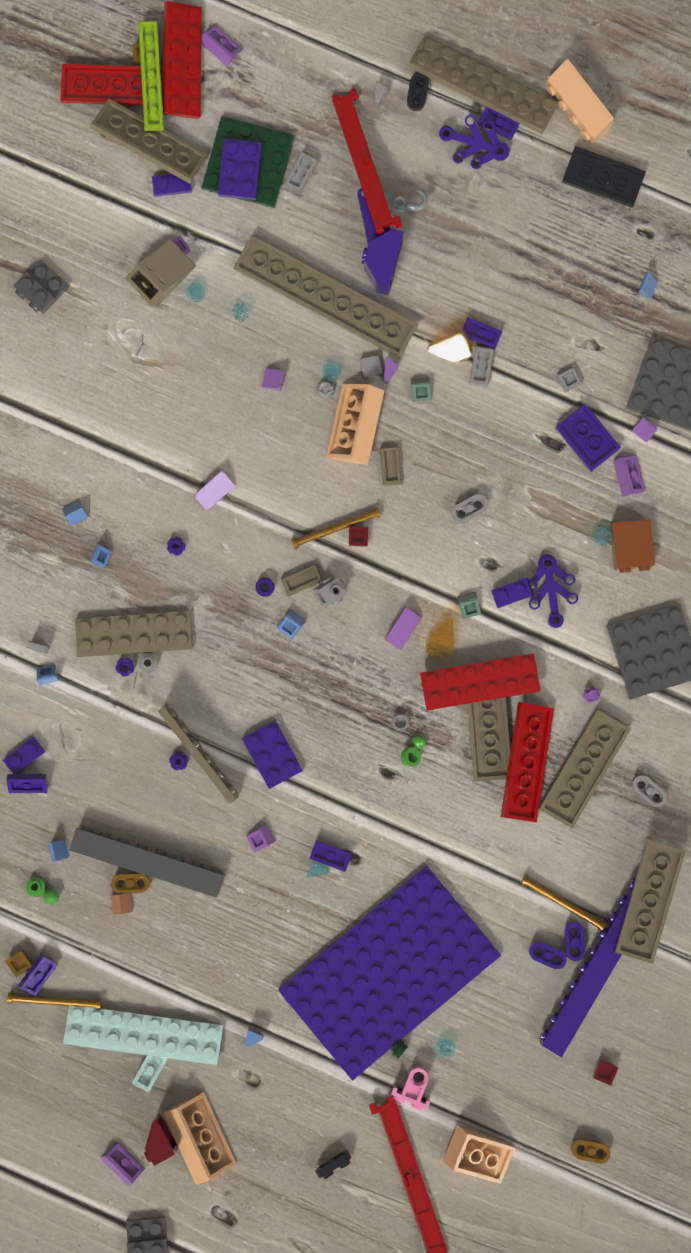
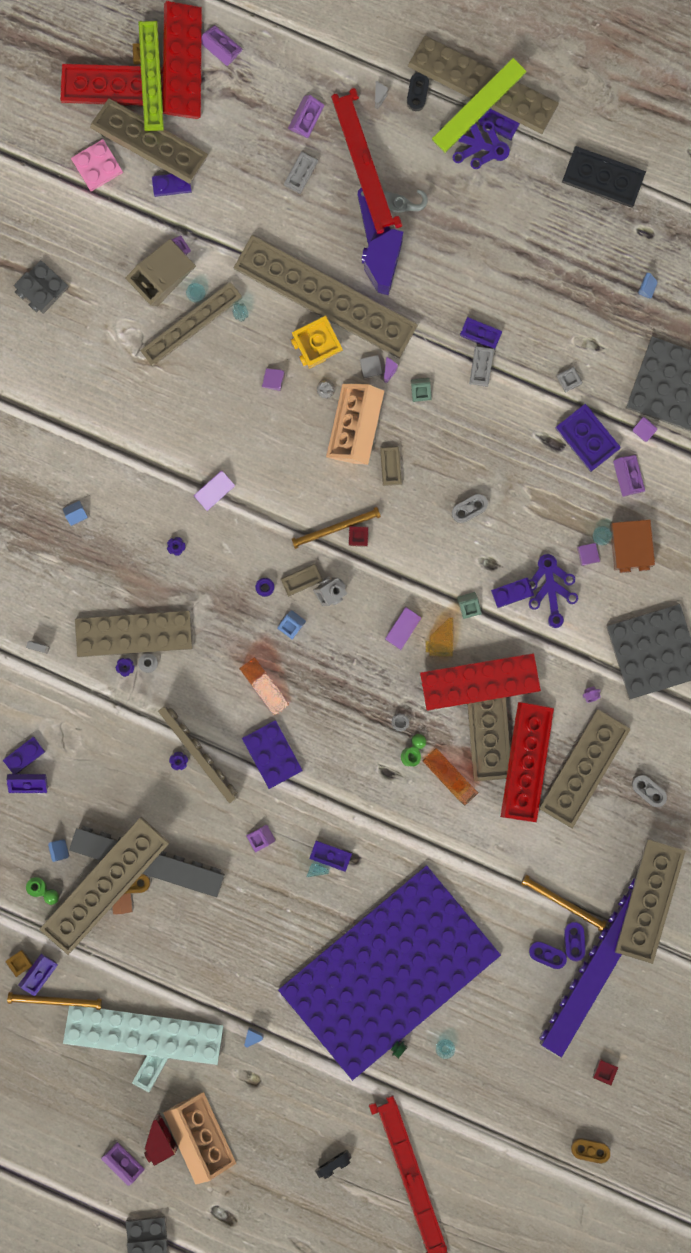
(47, 674): medium blue slope -> none
(96, 165): none -> bright pink plate
(100, 556): medium blue slope -> none
(104, 885): none -> dark tan plate
(191, 324): none -> dark tan plate
(239, 169): dark purple plate -> none
(264, 686): none -> clear orange slope
(273, 160): dark green plate -> none
(306, 116): none -> medium lavender slope
(316, 342): none -> yellow plate
(331, 372): clear light blue plate -> none
(413, 1090): bright pink pin -> none
(450, 776): none -> clear orange slope
(452, 347): slope -> none
(478, 1154): light nougat slope -> none
(479, 105): none -> lime tile
(579, 102): light nougat slope -> none
(588, 554): none -> medium lavender slope

